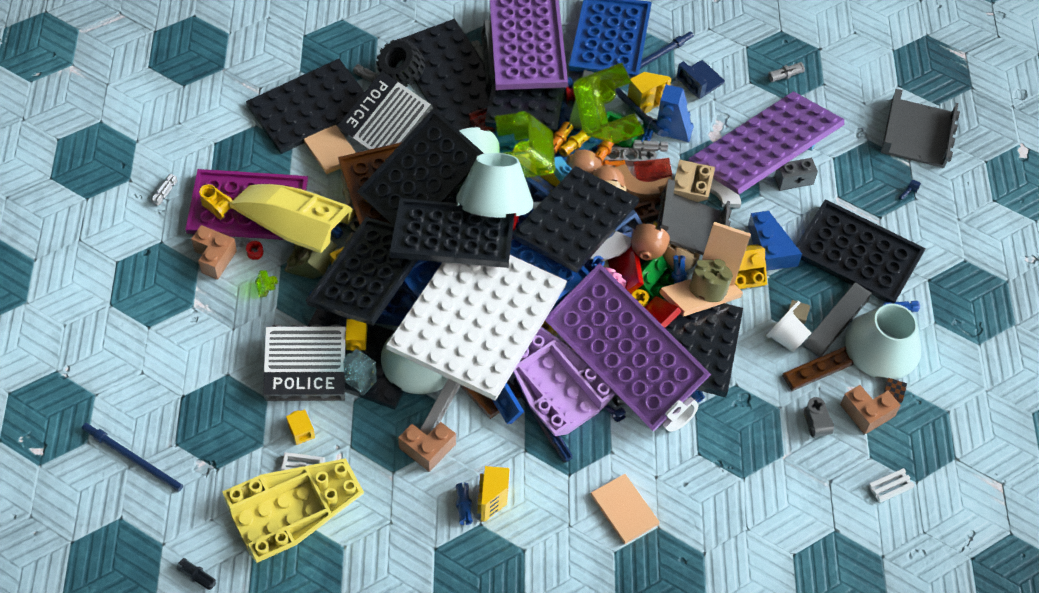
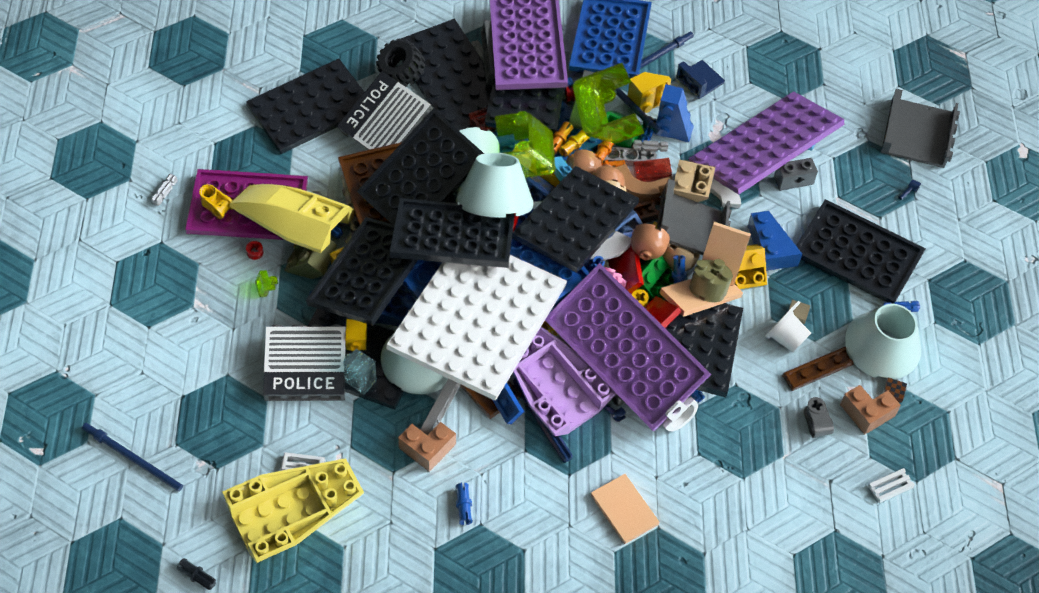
(215, 250): nougat brick -> none
(300, 426): yellow brick -> none
(327, 147): light nougat tile -> none
(366, 73): light grey axle -> none
(492, 491): yellow slope -> none
(786, 72): light grey pin -> none
(837, 319): dark grey beam -> none

